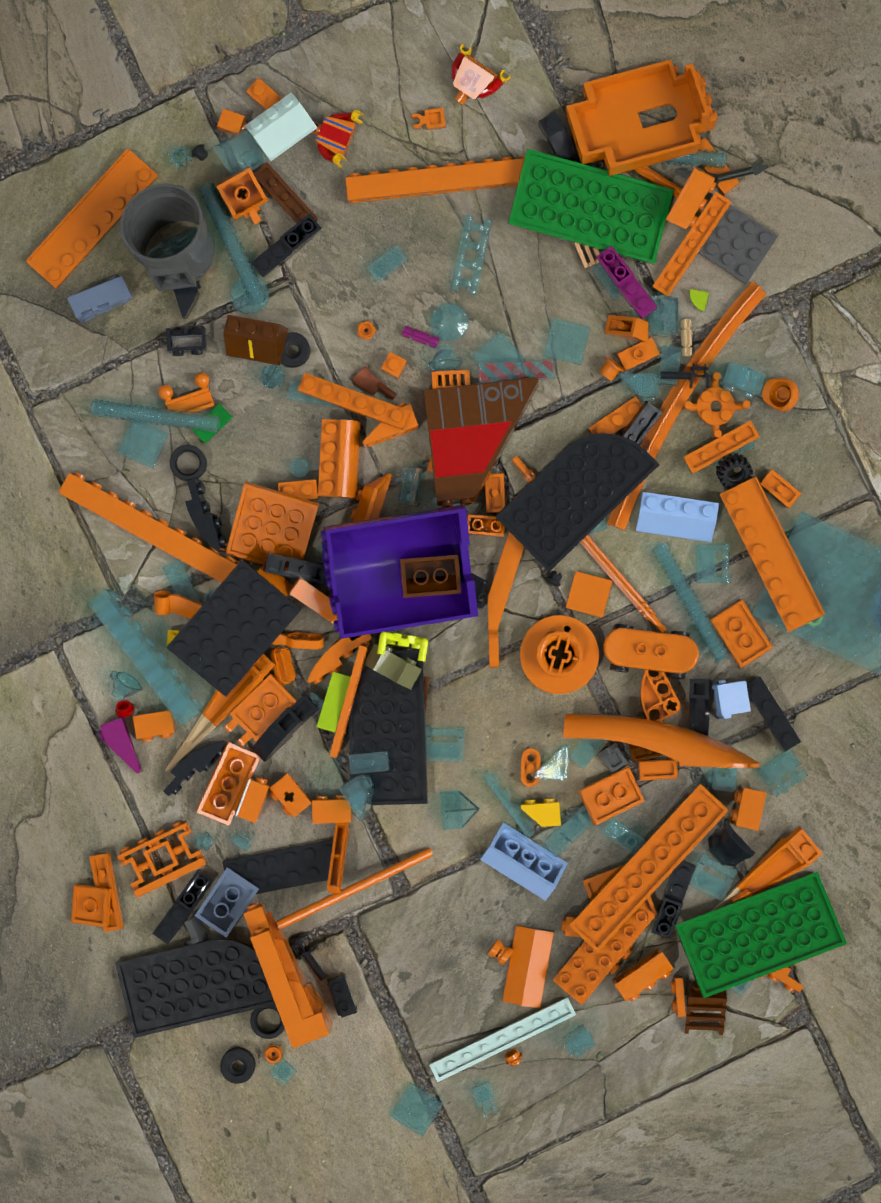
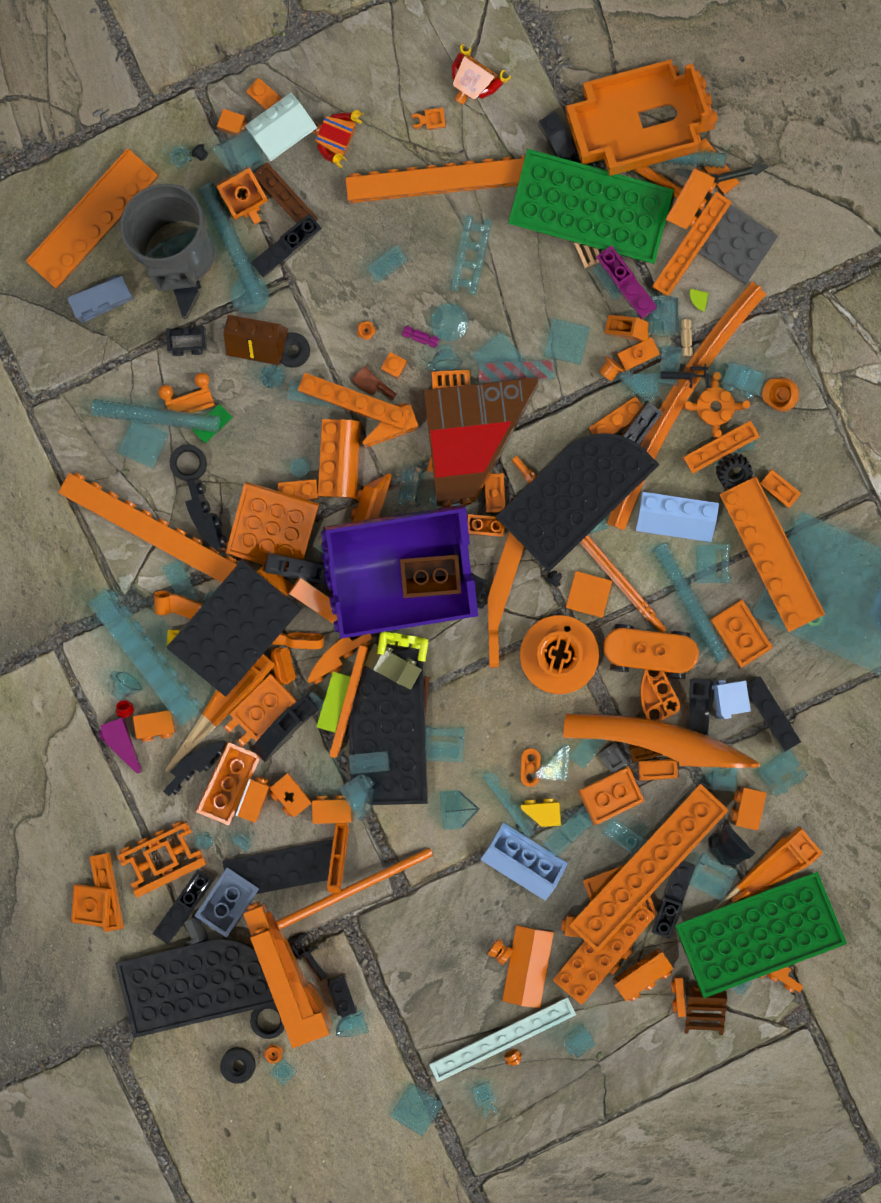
(352, 1025): none -> clear light blue brick

